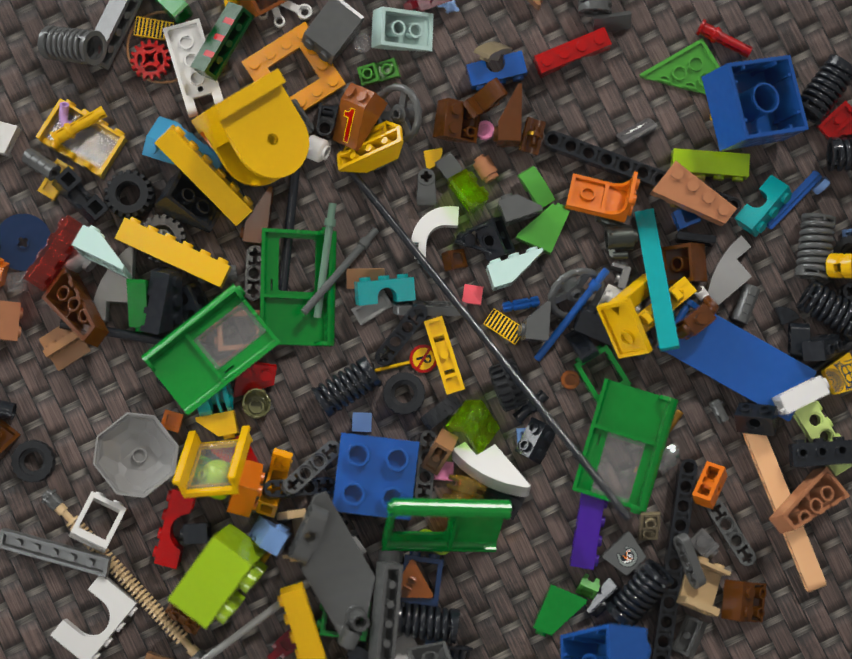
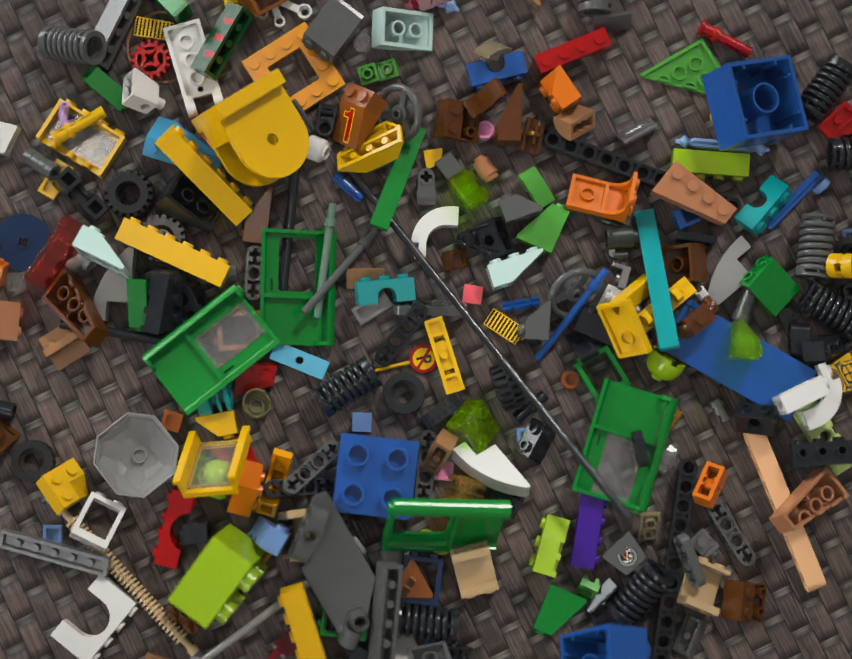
(53, 532): none -> medium blue tile
(64, 486): none -> yellow slope
(104, 86): none -> green slope
(141, 92): none -> white torso
(311, 364): none -> medium azure tile
(348, 187): none -> blue axle
(396, 182): none -> green tile
(474, 569): none -> tan panel
(549, 545): none -> lime wedge
(559, 91): none -> orange slope
(575, 122): none -> medium nougat brick
(639, 449): none -> black beam
(663, 365): none -> lime cylinder
(712, 144): none -> light blue wheel
(744, 343): none -> clear neon green slope
(770, 285): none -> green panel
(827, 405): none -> white arch

